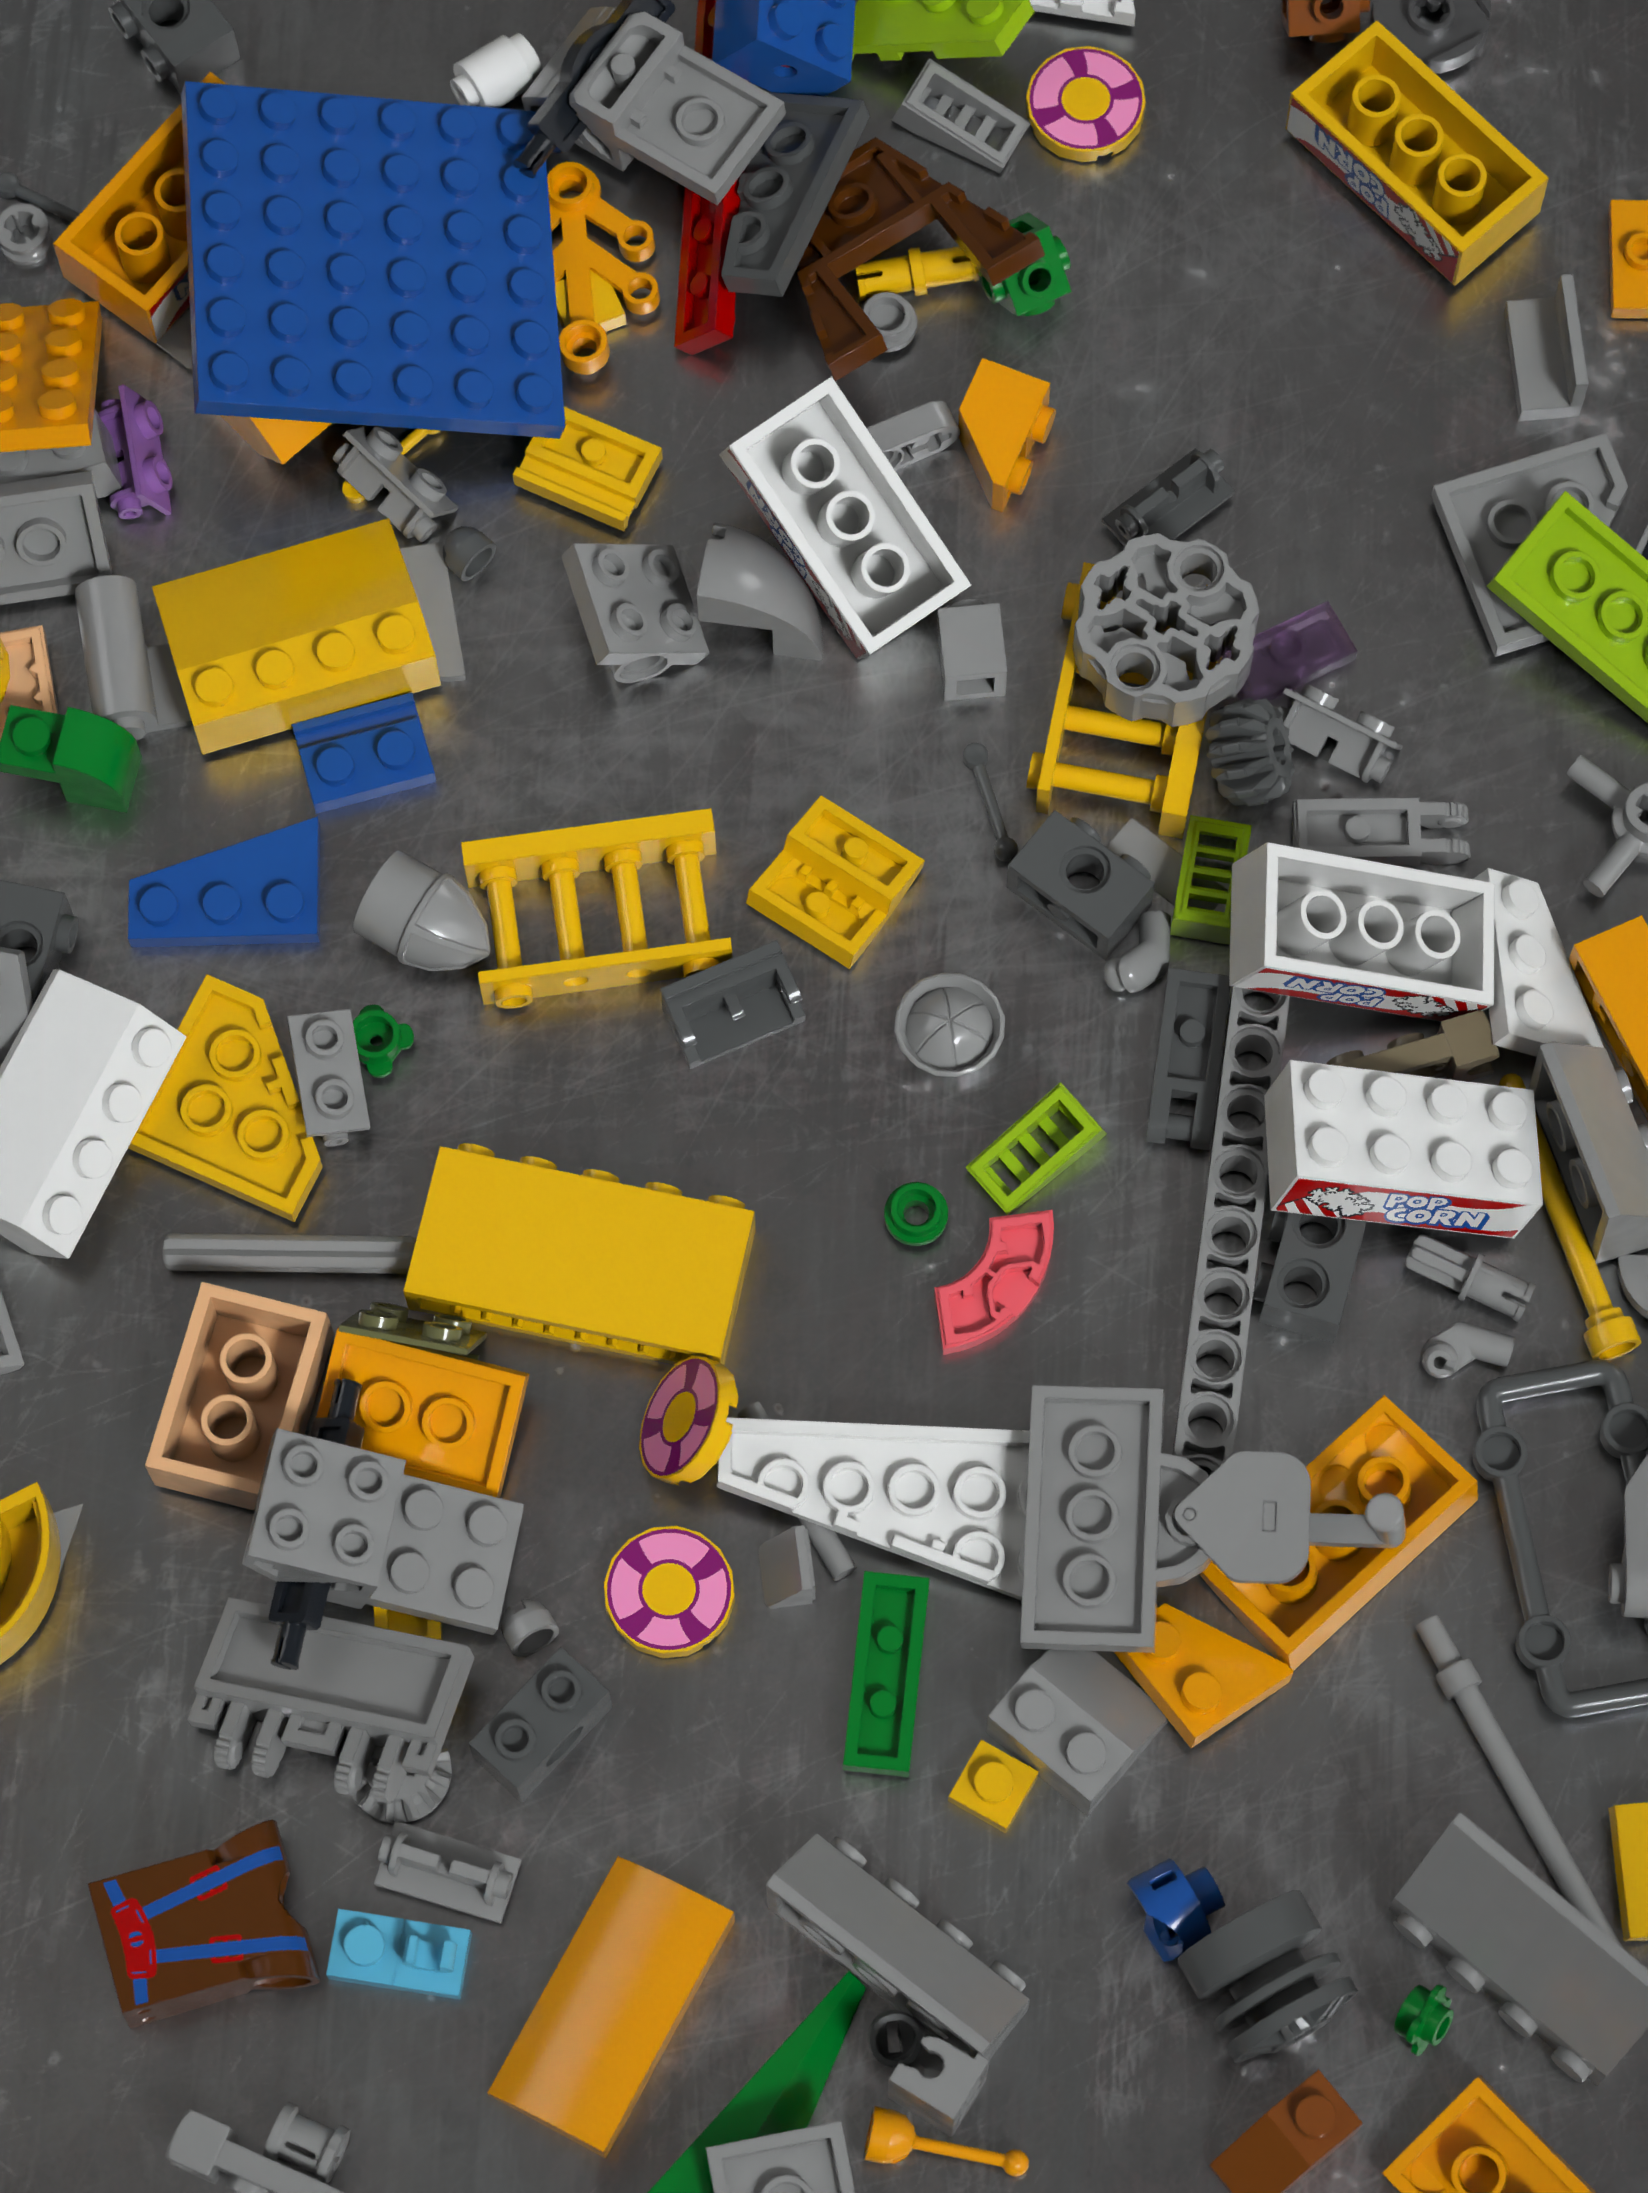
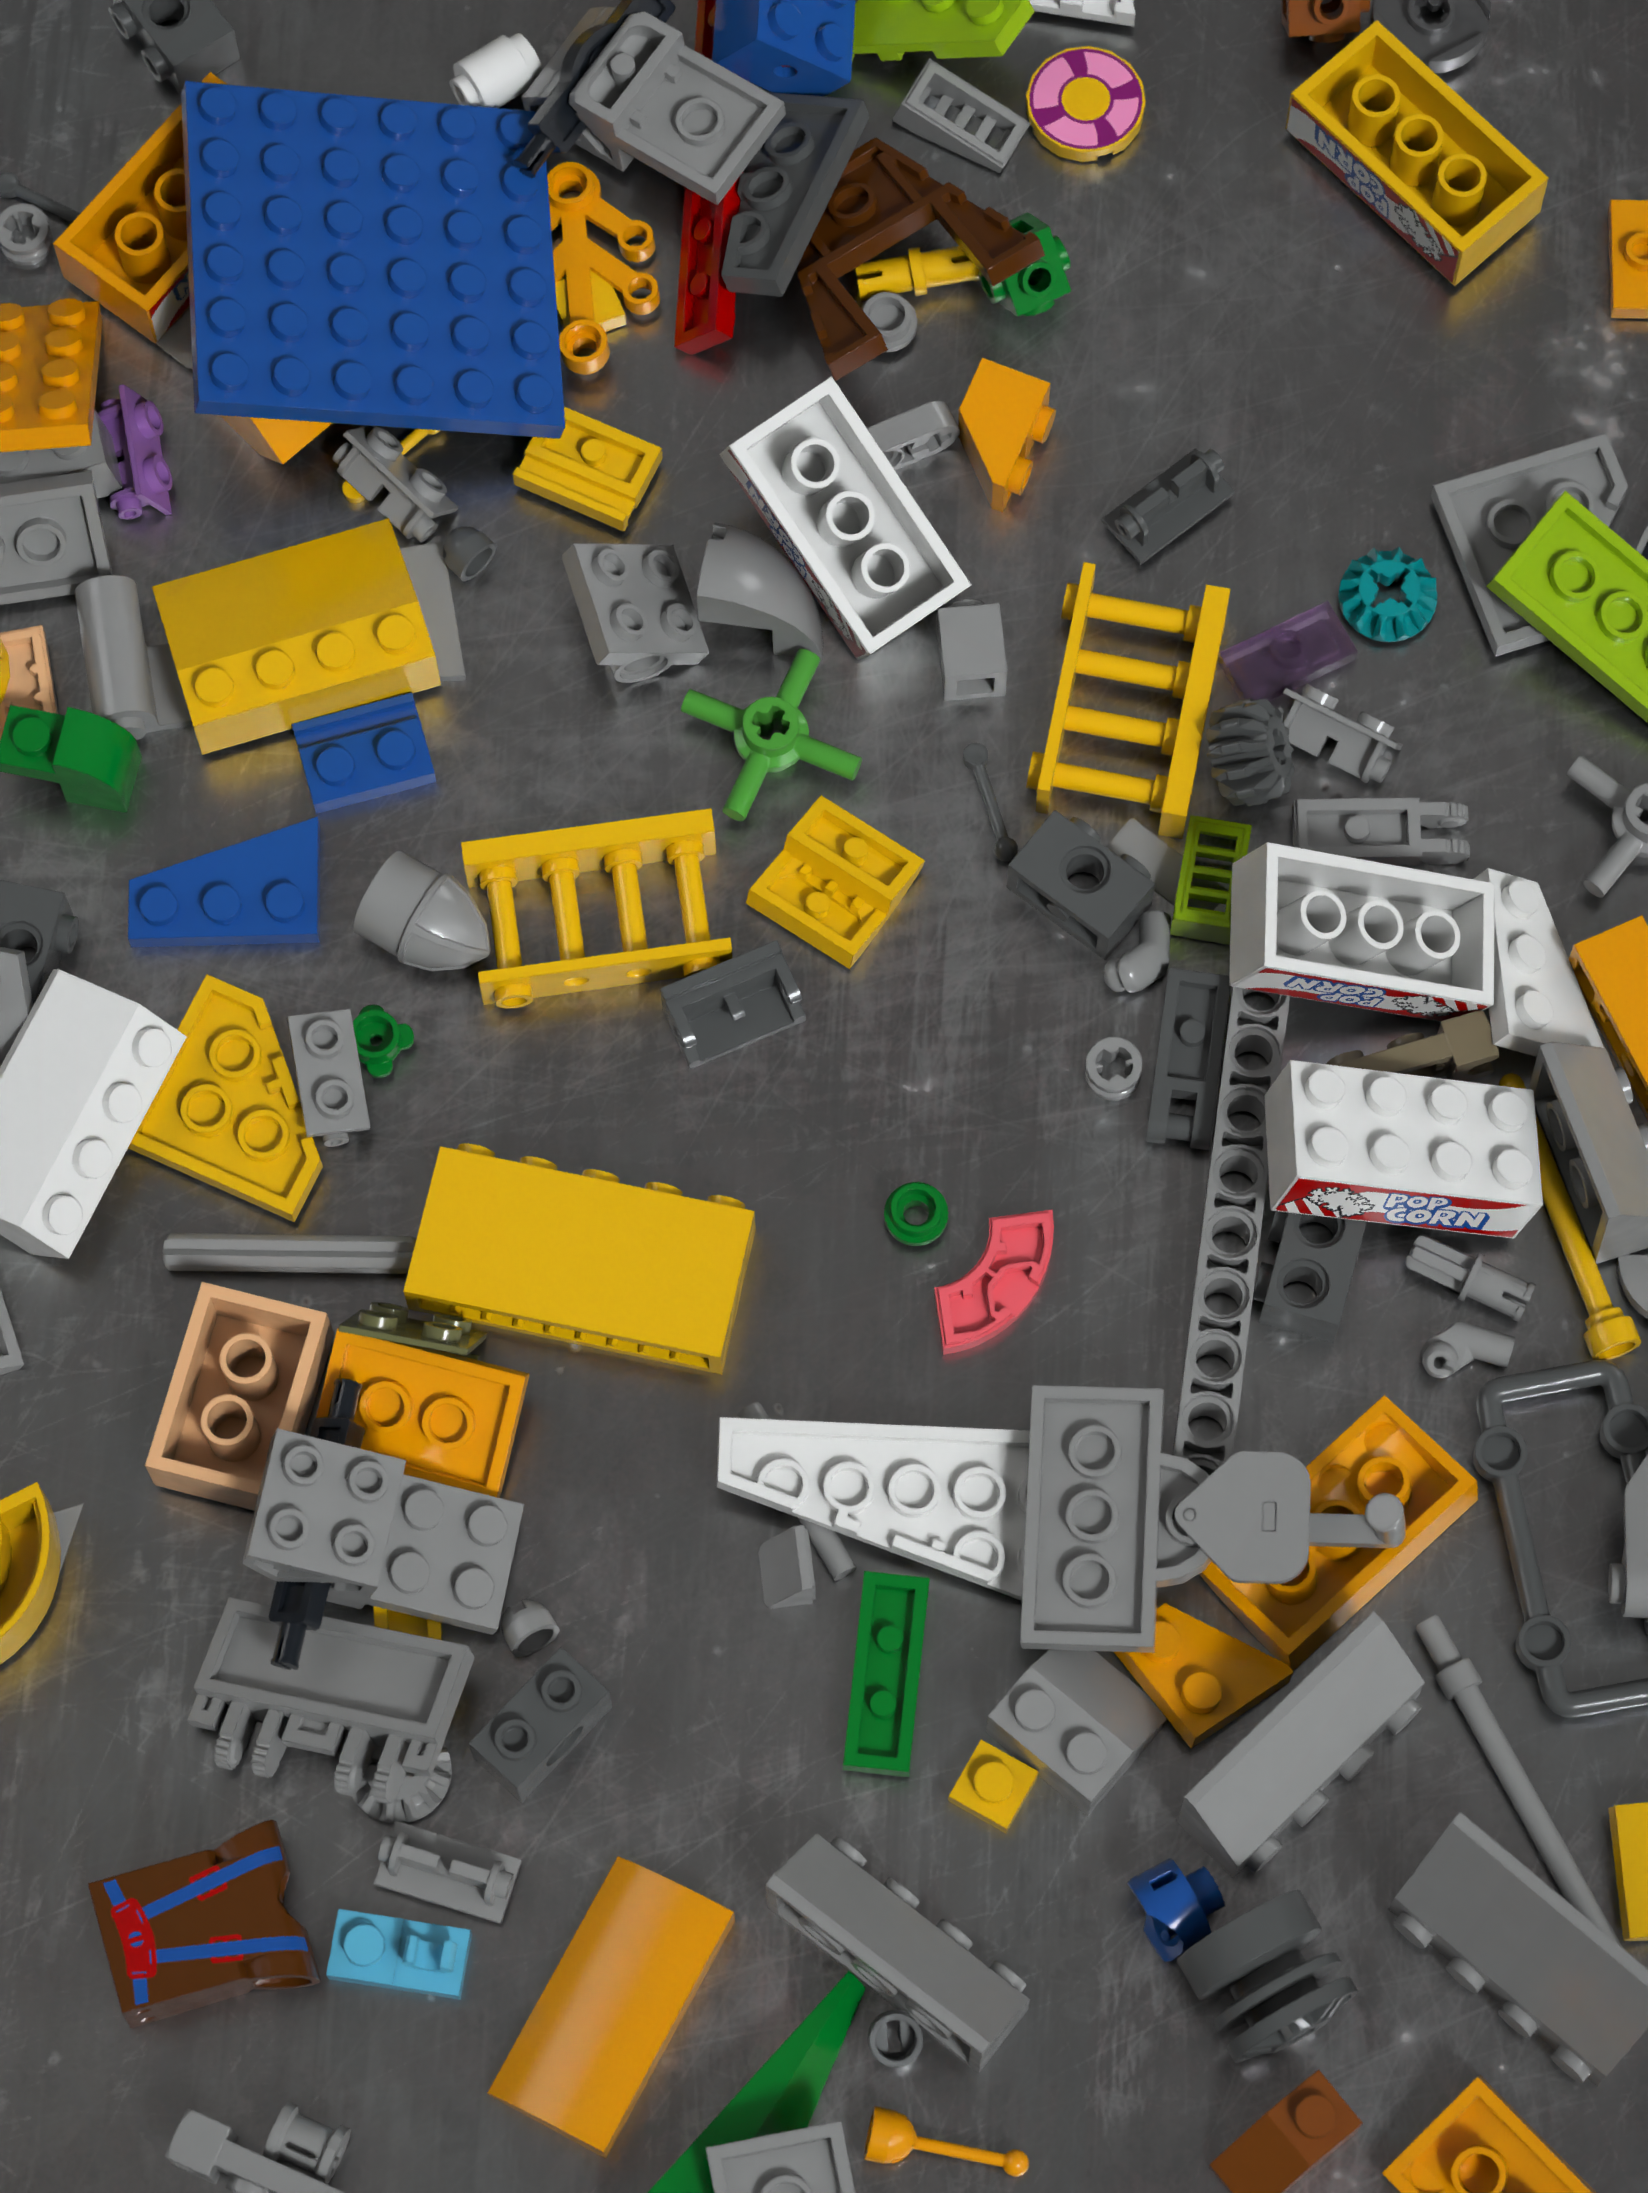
(669, 1591): tile -> none
(687, 1420): tile -> none
(783, 748): none -> bright green bar
(945, 2088): light grey hinge -> none
(949, 1024): light grey hat -> none
(1020, 1132): lime slope -> none
(1109, 1050): none -> light grey bush
(1203, 621): light grey connector -> none
(1302, 1748): none -> light grey slope
(1390, 619): none -> teal gear
(1424, 2017): green plate -> none
(1547, 354): light grey panel -> none

